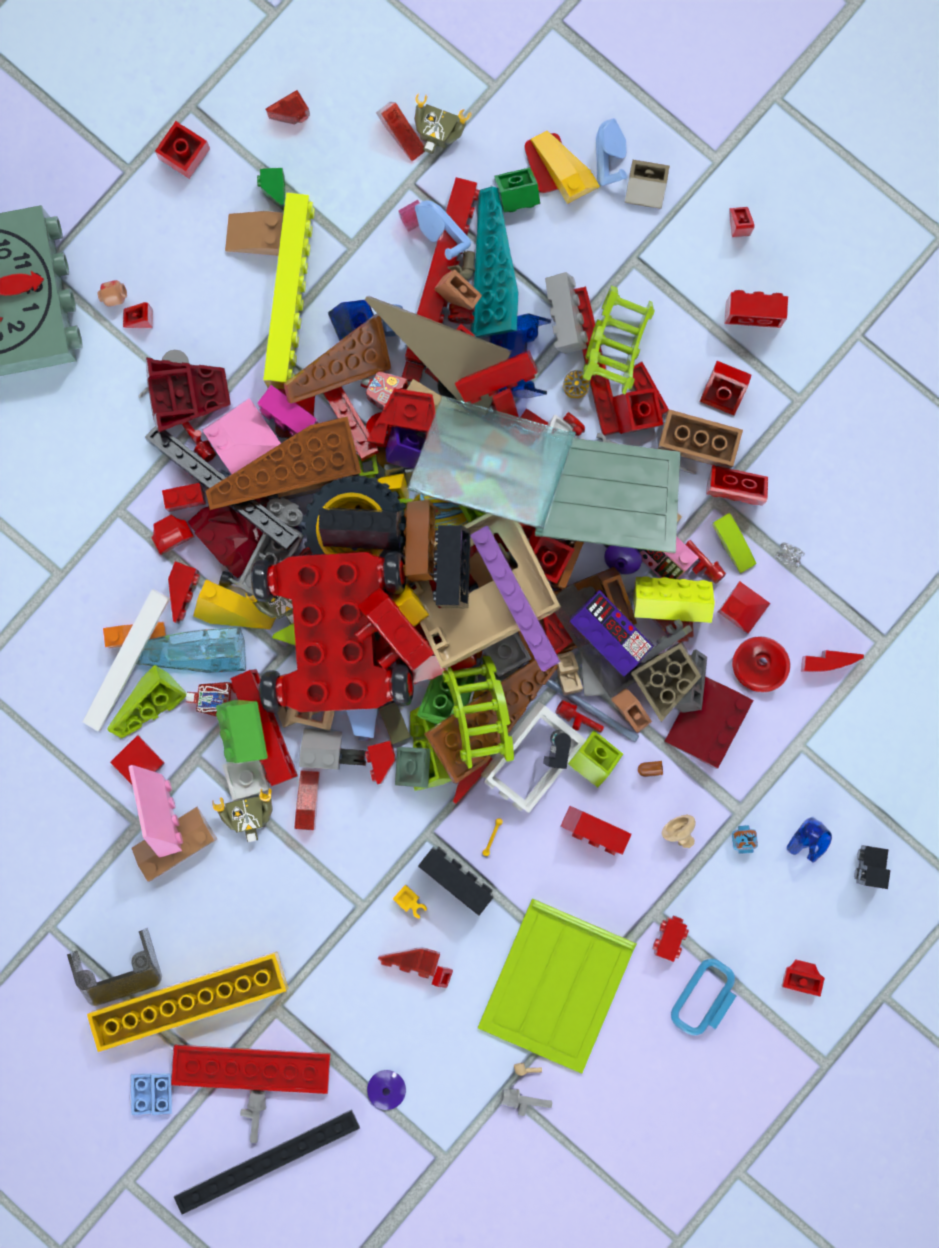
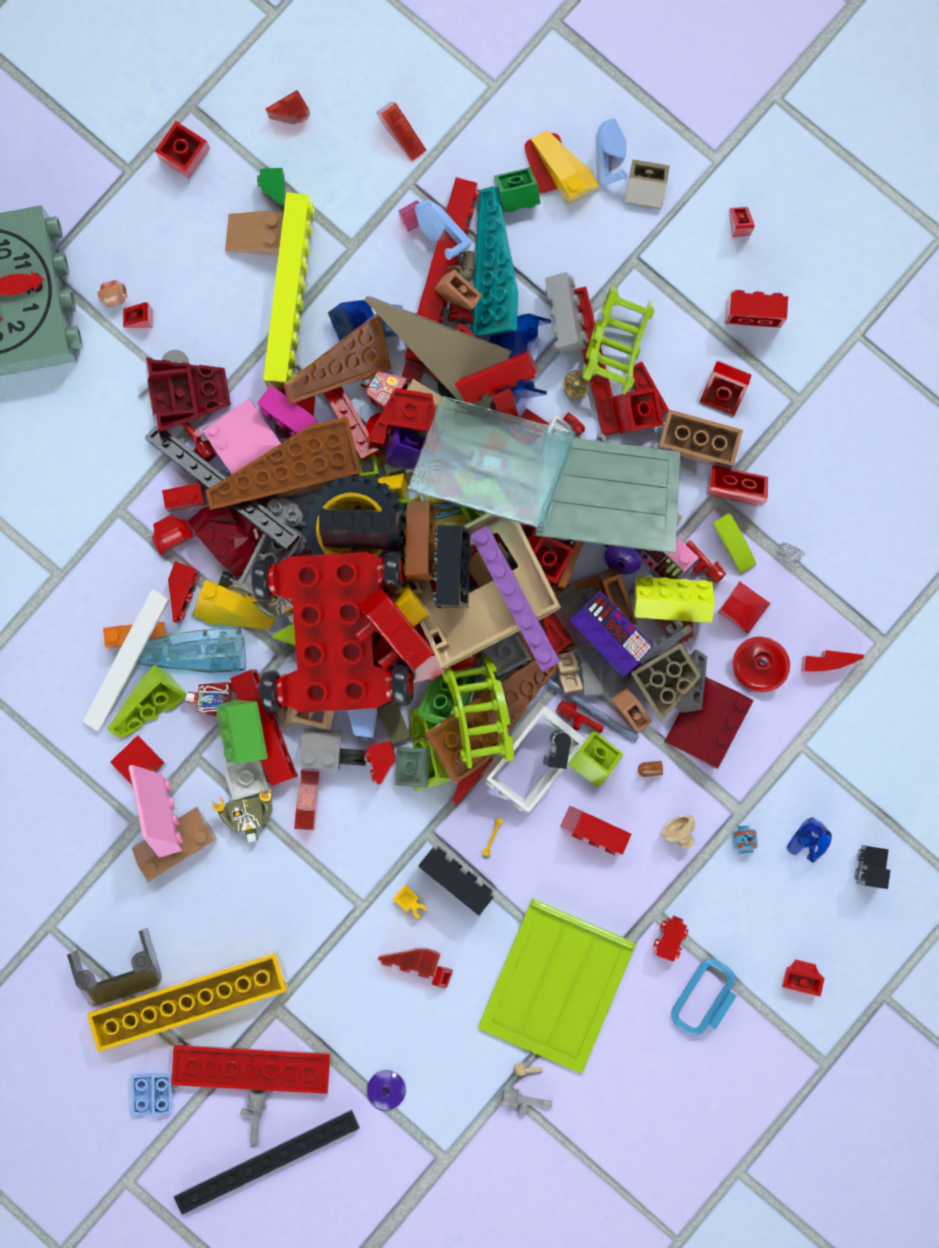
(438, 126): olive torso -> none

